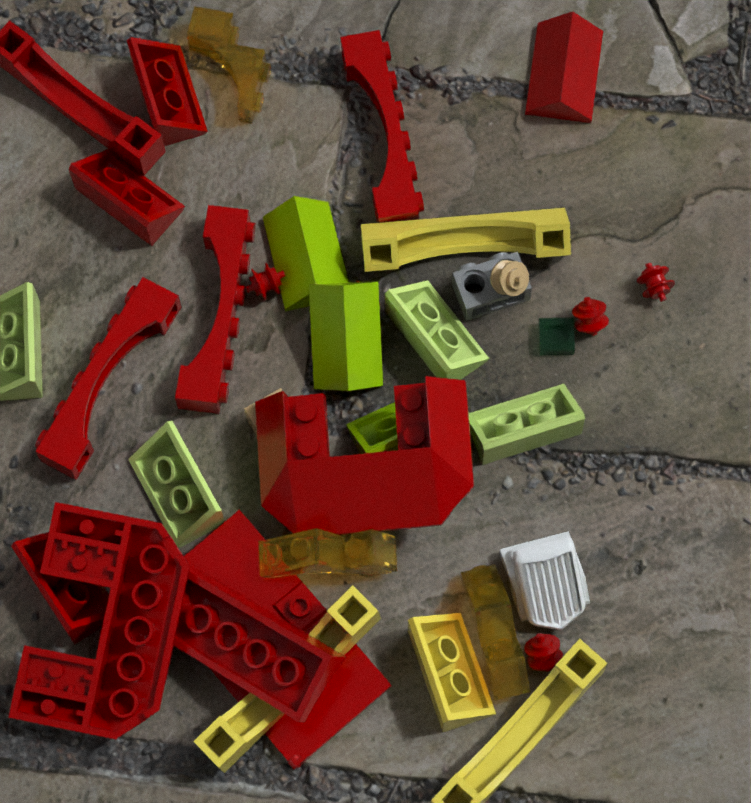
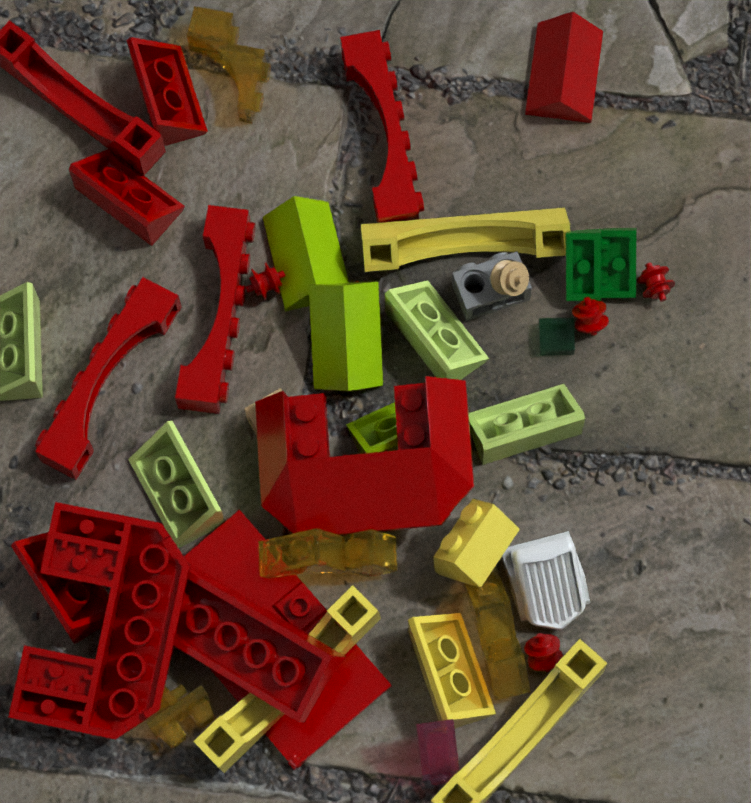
(193, 705): none -> clear yellow hips
(437, 751): none -> clear pink slope
(475, 543): none -> light yellow slope
(601, 263): none -> green slope

